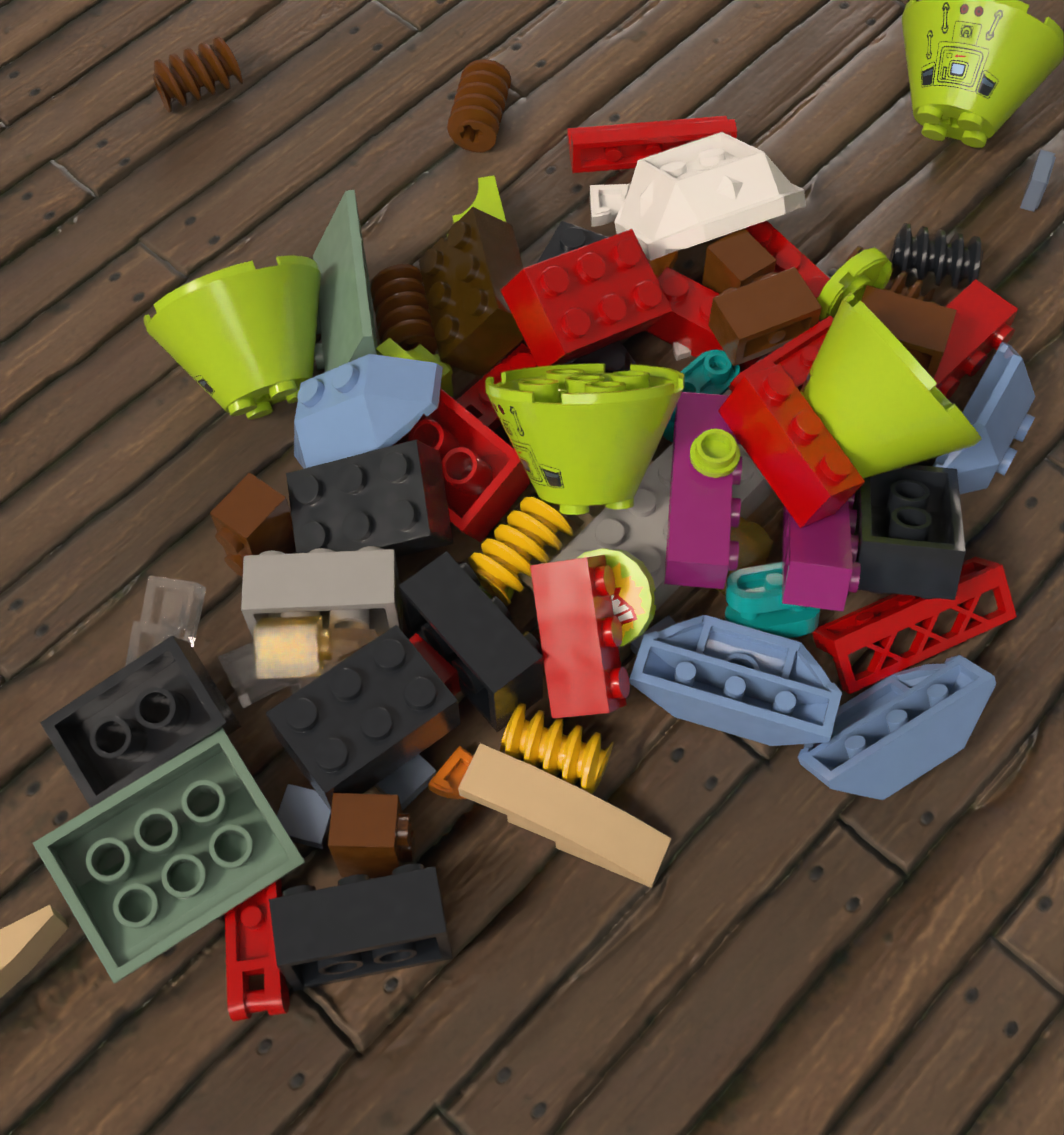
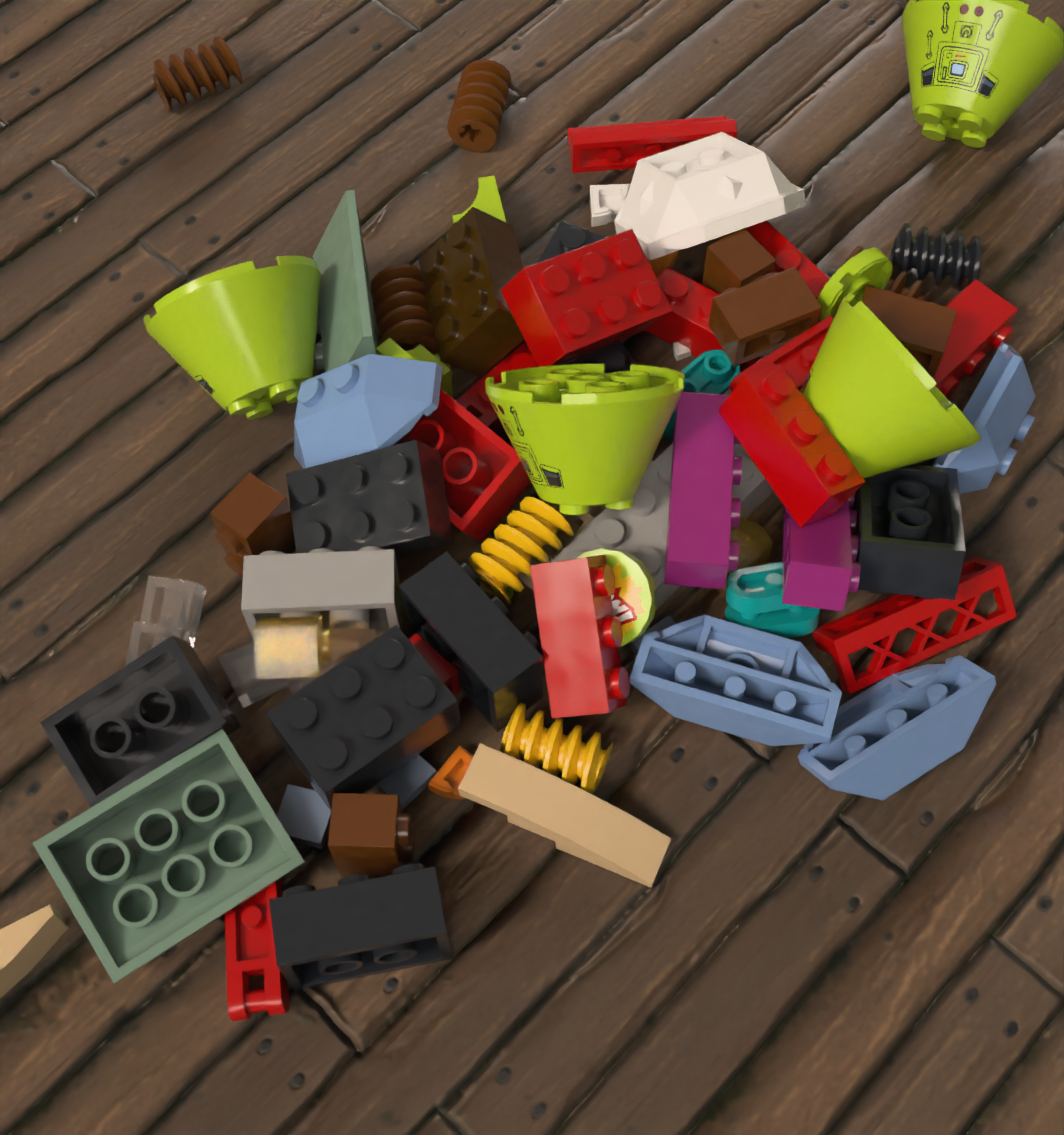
(715, 453): lime plate -> none
(1038, 180): sand blue tile -> none

